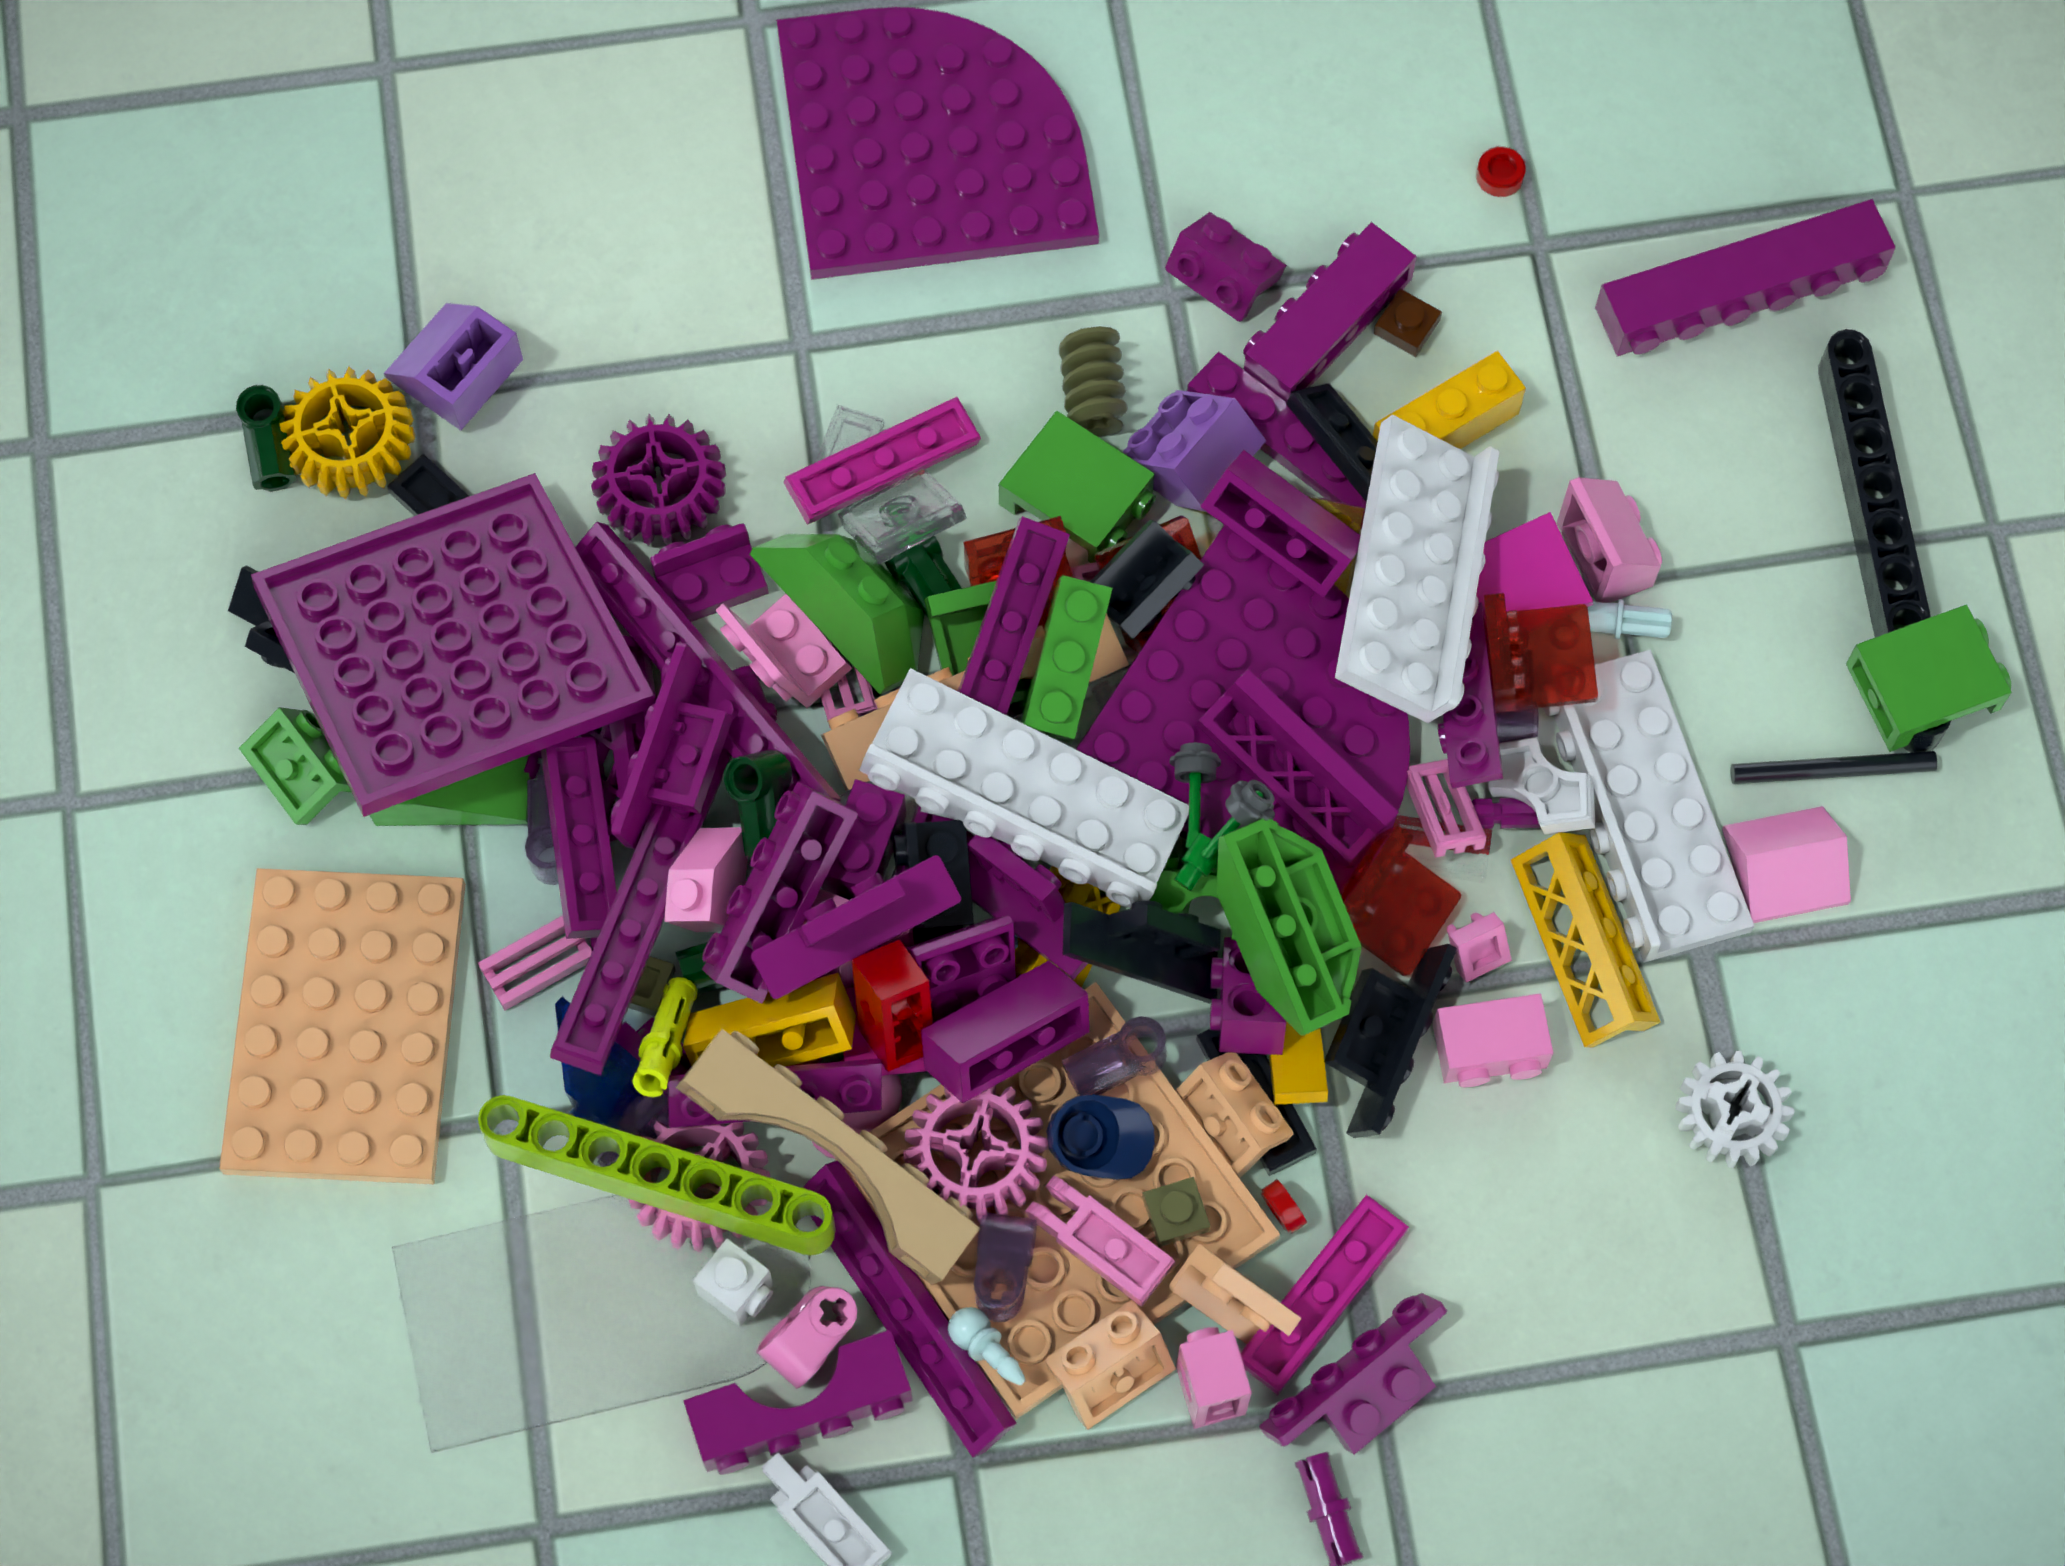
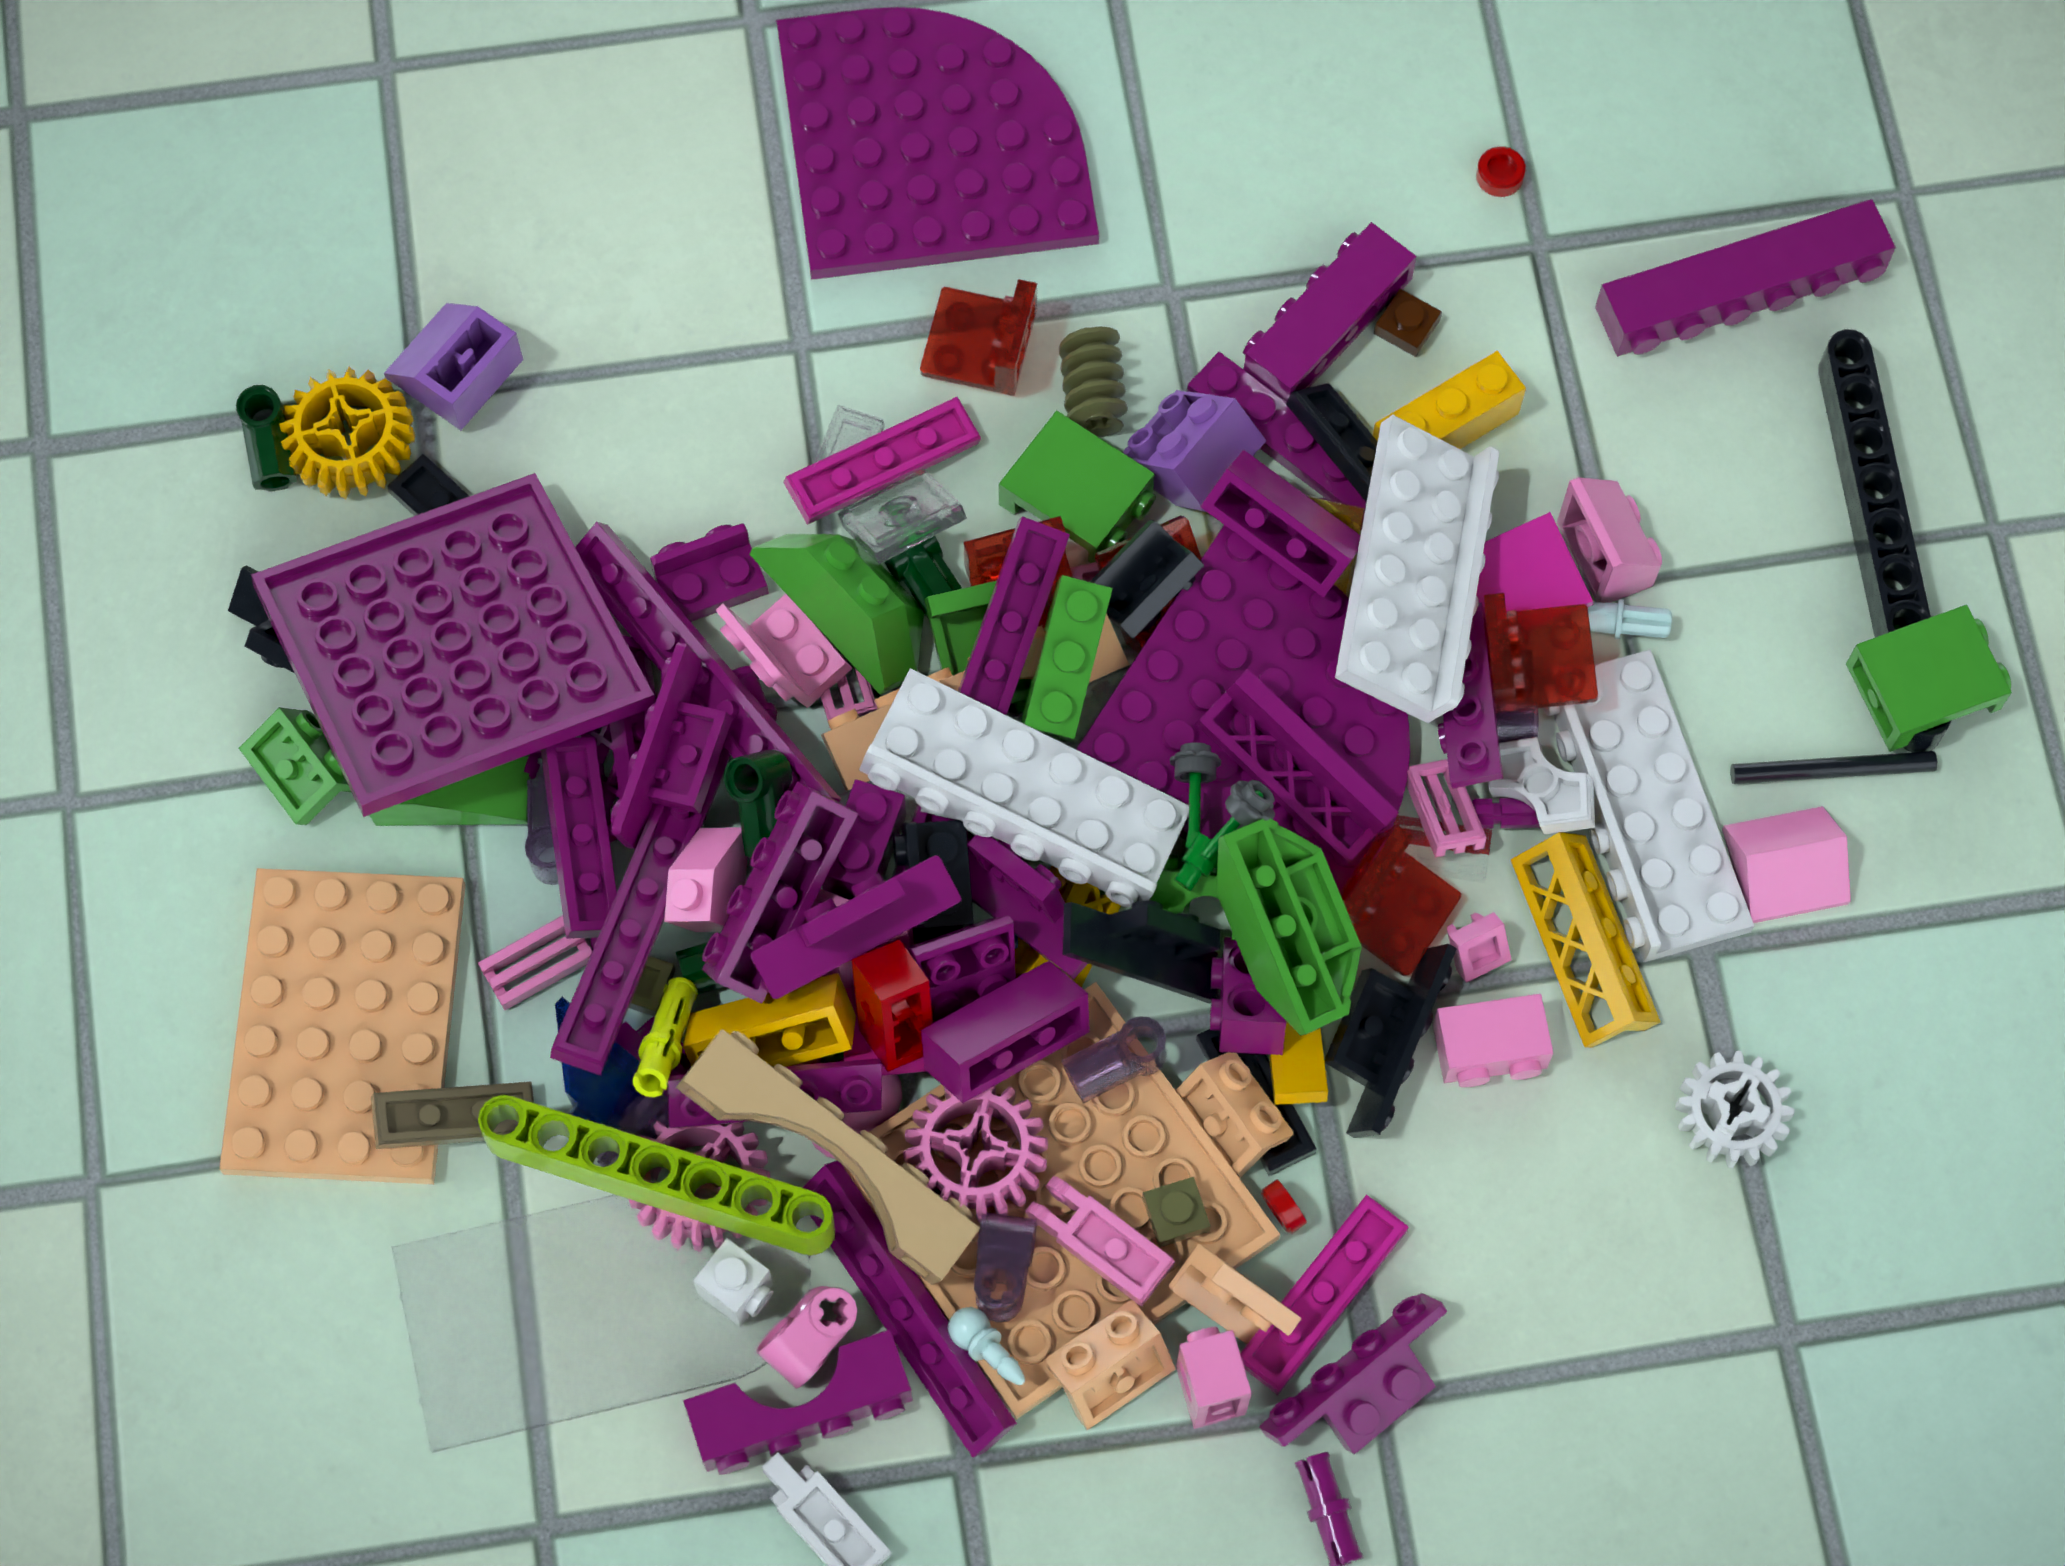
(438, 1114): none -> dark tan tile
(700, 473): magenta gear -> none
(980, 338): none -> clear red bracket
(1101, 1137): dark blue cap -> none
(1223, 265): magenta bracket -> none

